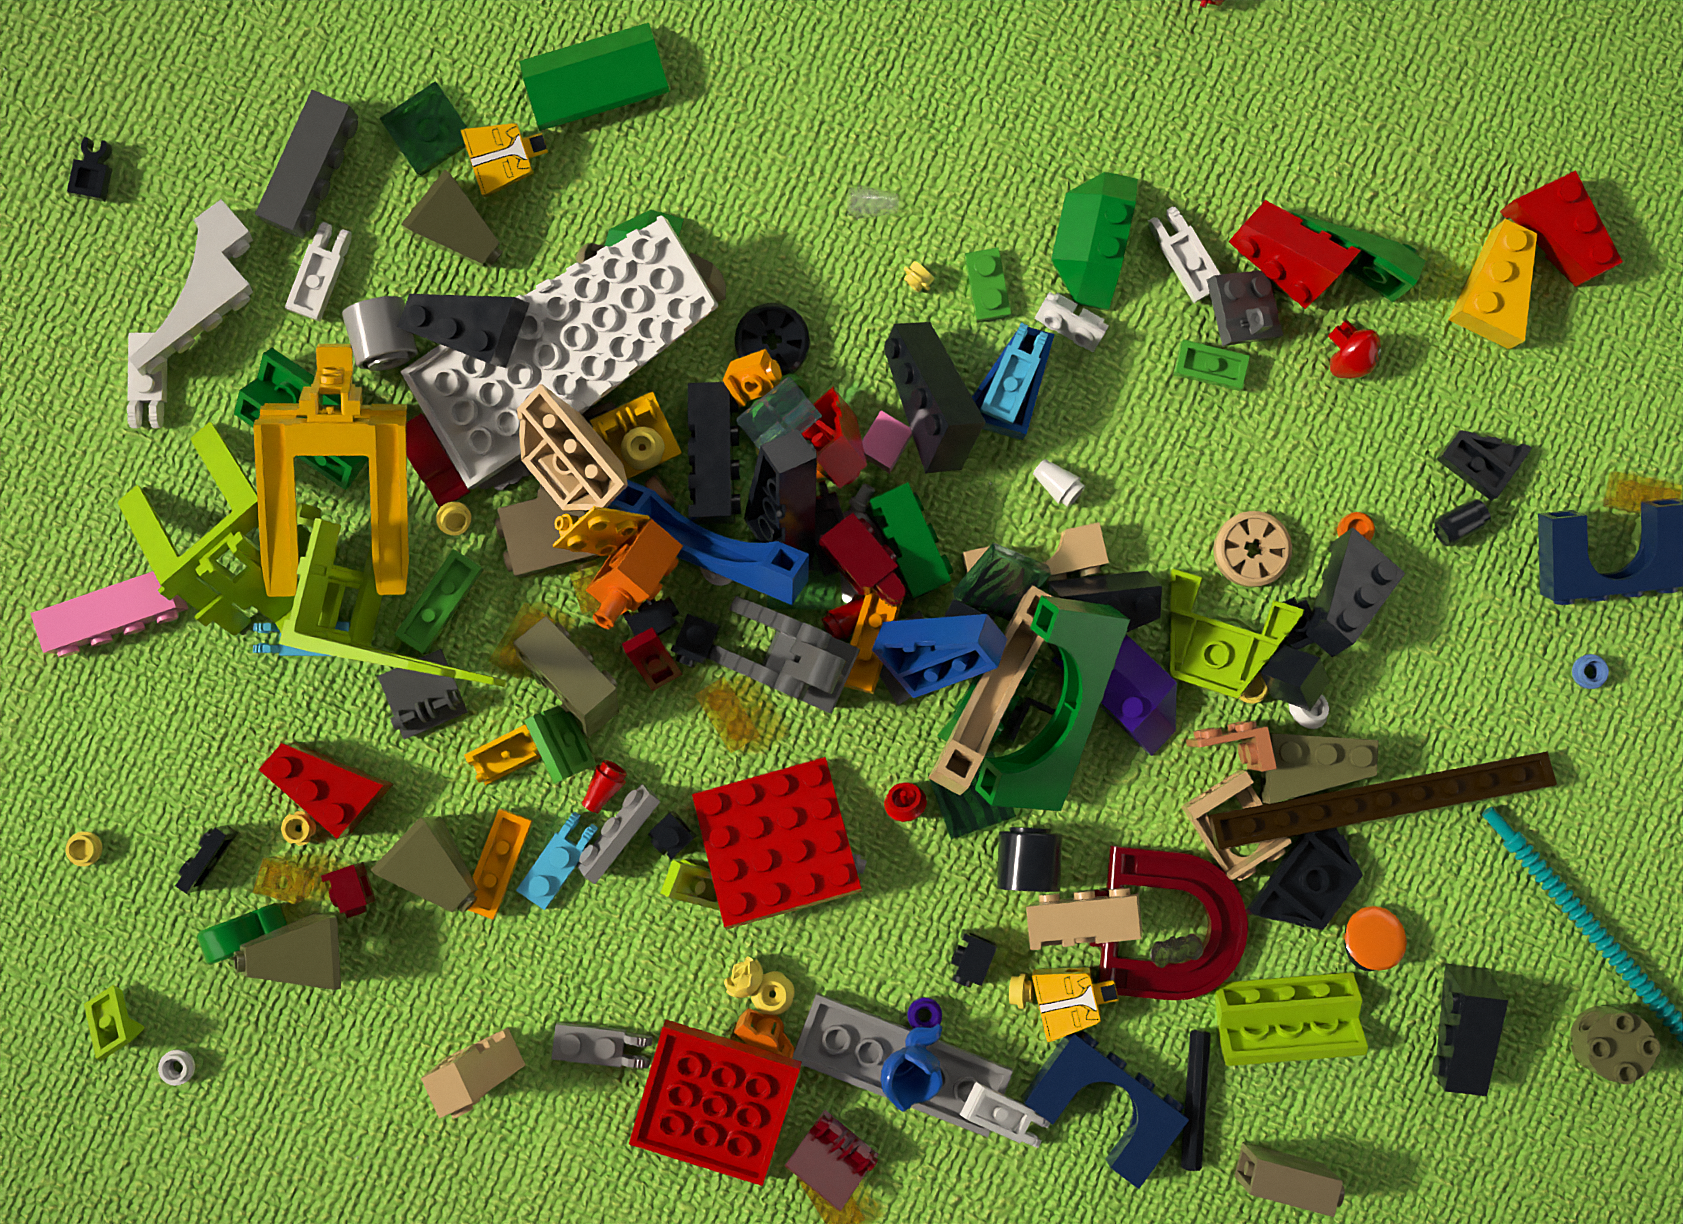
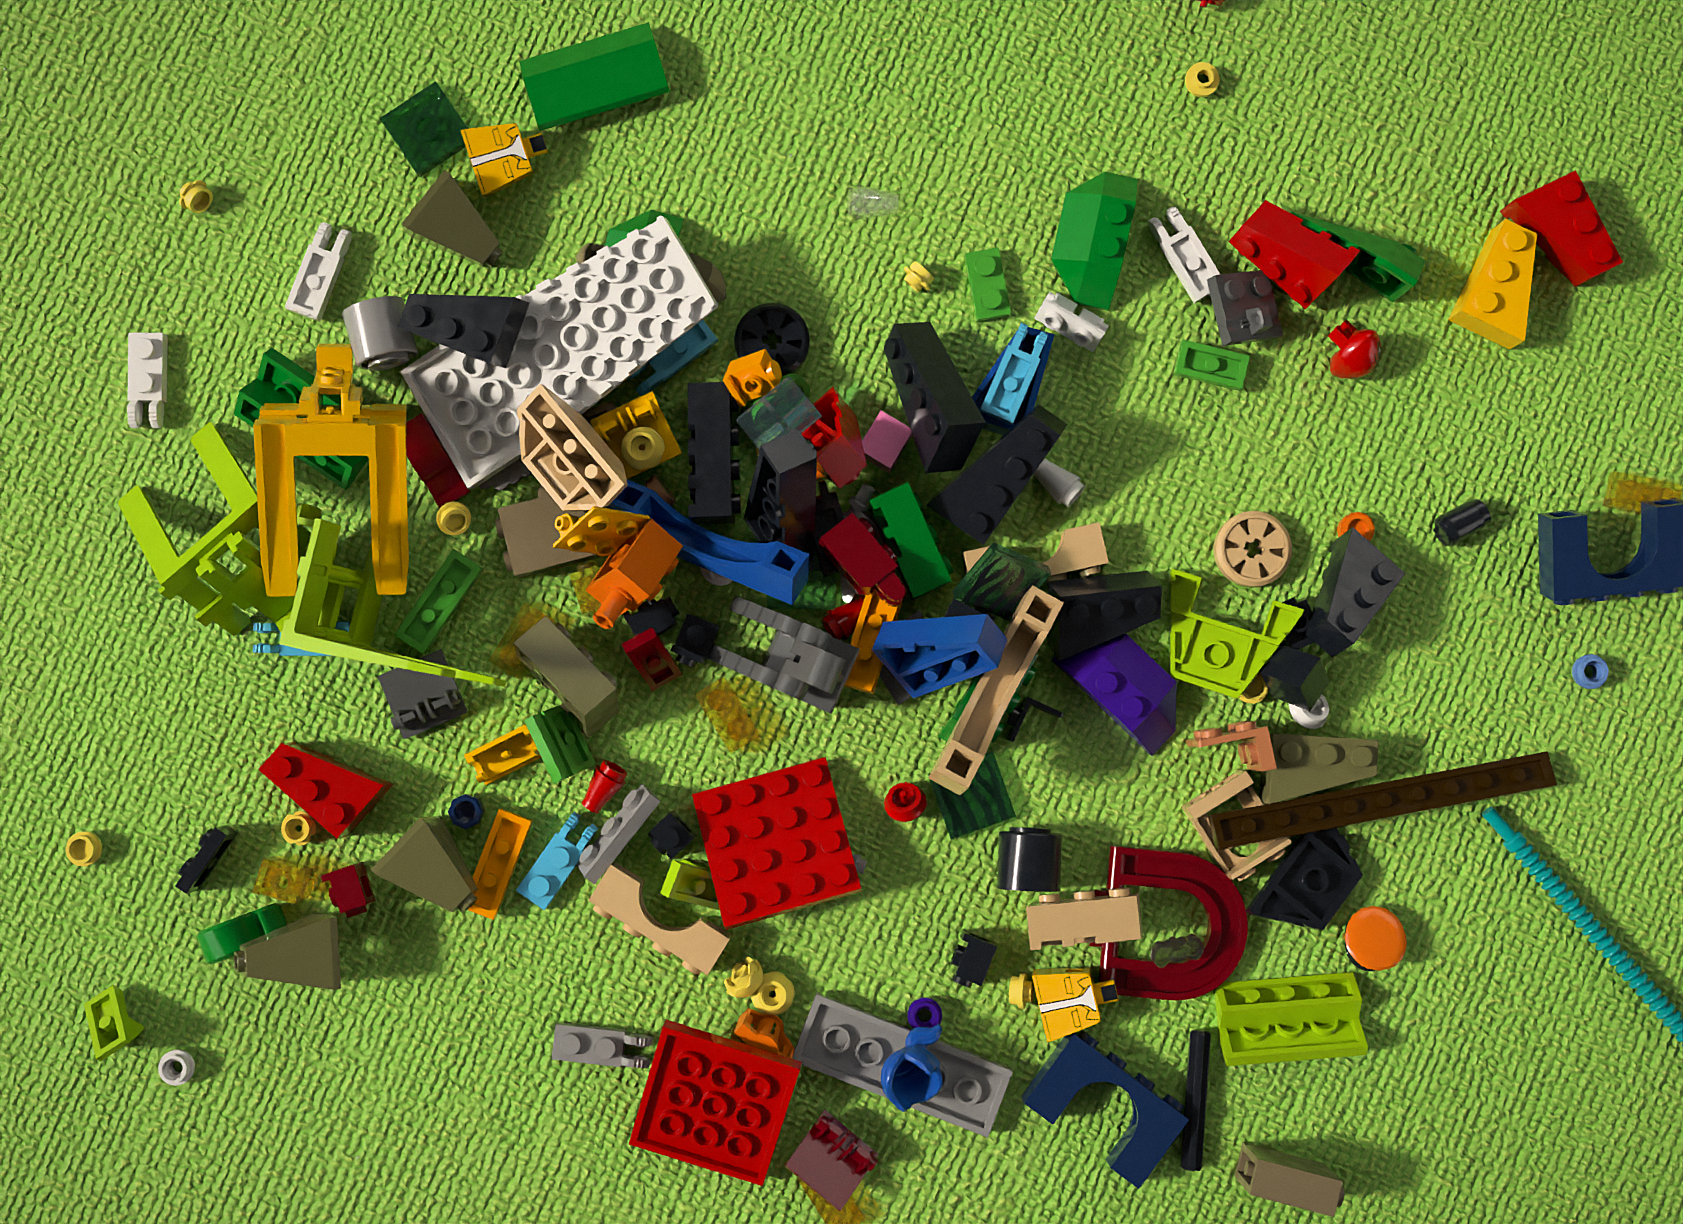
(91, 177): black plate -> none
(104, 613): bright pink brick -> none
(195, 196): none -> light yellow plate
(209, 291): white arch -> none
(307, 164): dark grey brick -> none
(466, 811): none -> dark blue tile
(472, 1072): tan wedge -> none
(622, 896): none -> tan arch
(677, 356): none -> medium azure hinge
(992, 482): none -> black wedge
(1002, 1115): white hinge -> none
(1044, 768): green arch -> none
(1195, 86): none -> light yellow plate
(1468, 1029): black wedge -> none
(1483, 461): black wing -> none
(1614, 1043): olive brick -> none

